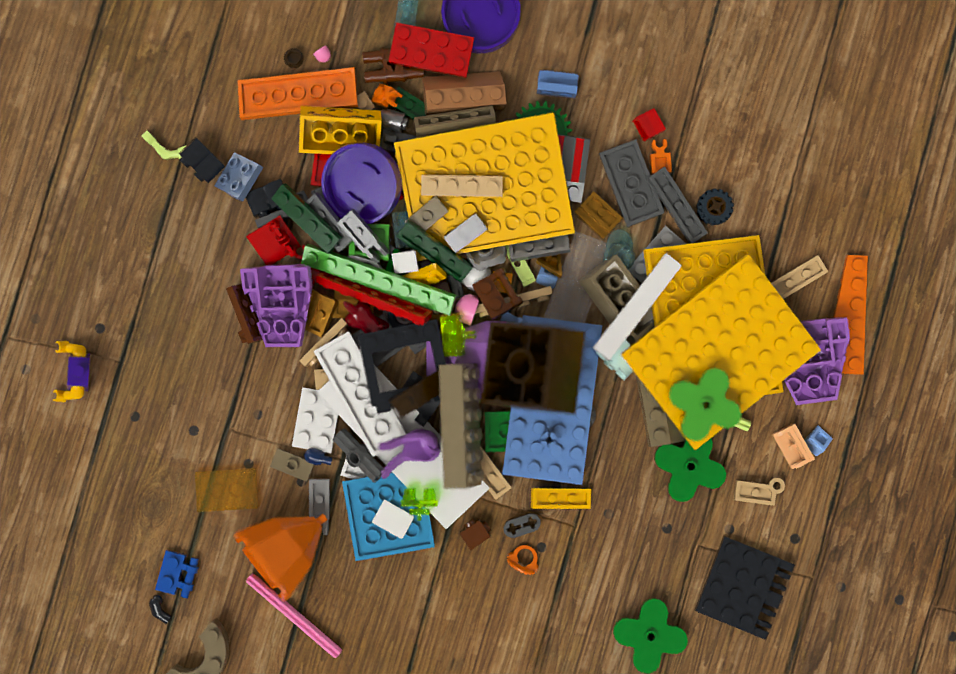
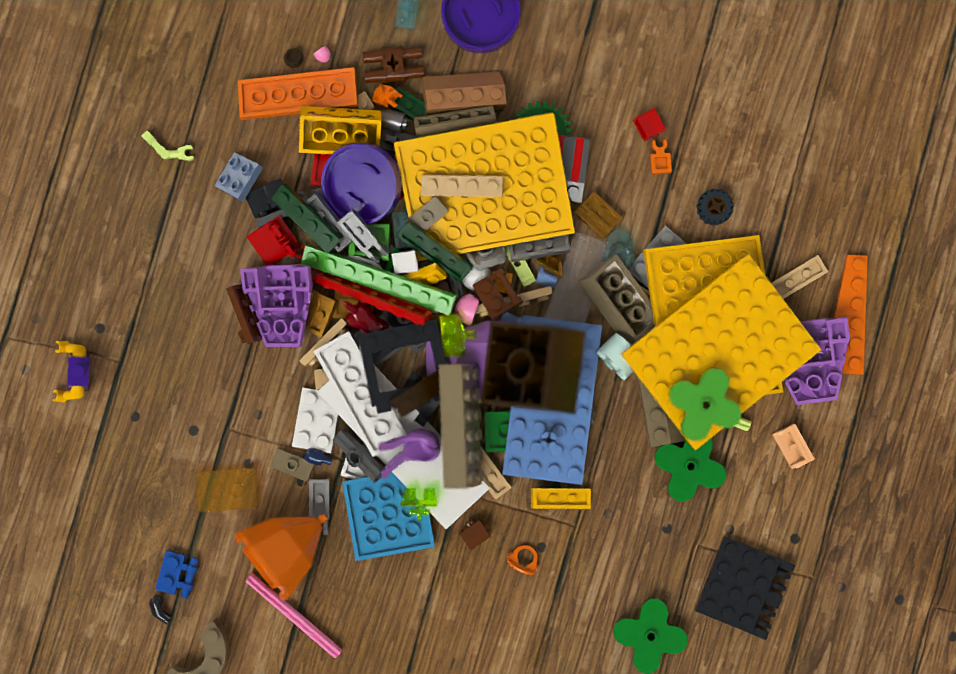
(201, 160): black brick -> none
(393, 519): white sticker -> none
(431, 50): red piece -> none
(465, 232): tile -> none
(523, 530): dark grey beam -> none
(557, 84): medium blue panel -> none
(629, 183): dark grey plate -> none
(637, 306): white tile -> none
(677, 205): dark grey plate -> none
(757, 492): tan hinge -> none
(818, 441): light blue slope -> none

